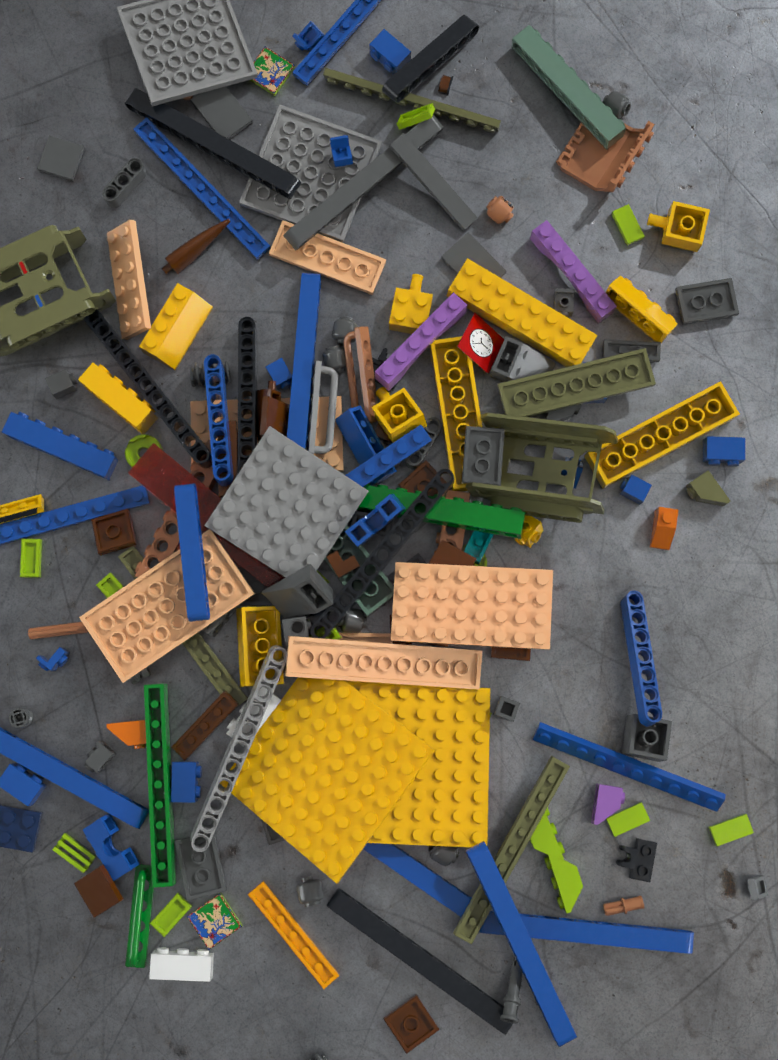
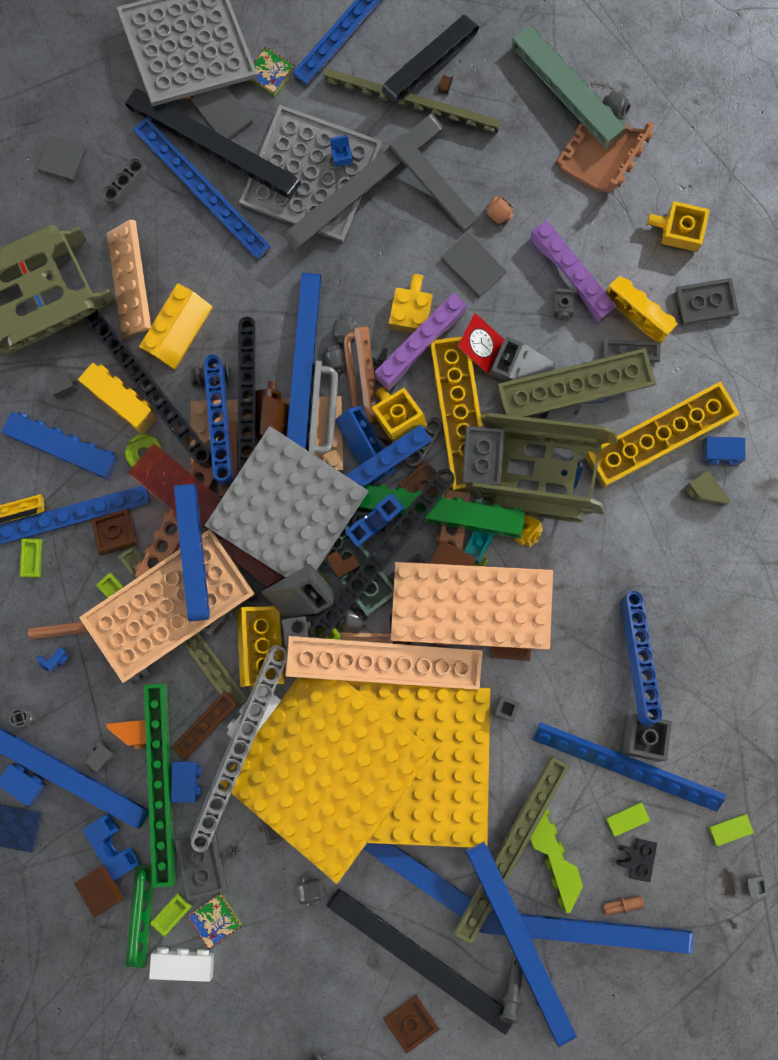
(60, 843): lime tile -> none
(189, 251): reddish brown piece -> none
(280, 373): blue brick -> none
(293, 935): light orange tile -> none
(308, 37): blue bracket -> none
(331, 260): light nougat plate -> none
(389, 52): blue brick -> none
(416, 116): lime tile -> none
(443, 854): dark grey head -> none
(521, 315): yellow brick -> none
(606, 802): medium lavender slope -> none
(627, 224): lime tile -> none
(634, 489): blue brick -> none
(663, 528): orange slope -> none

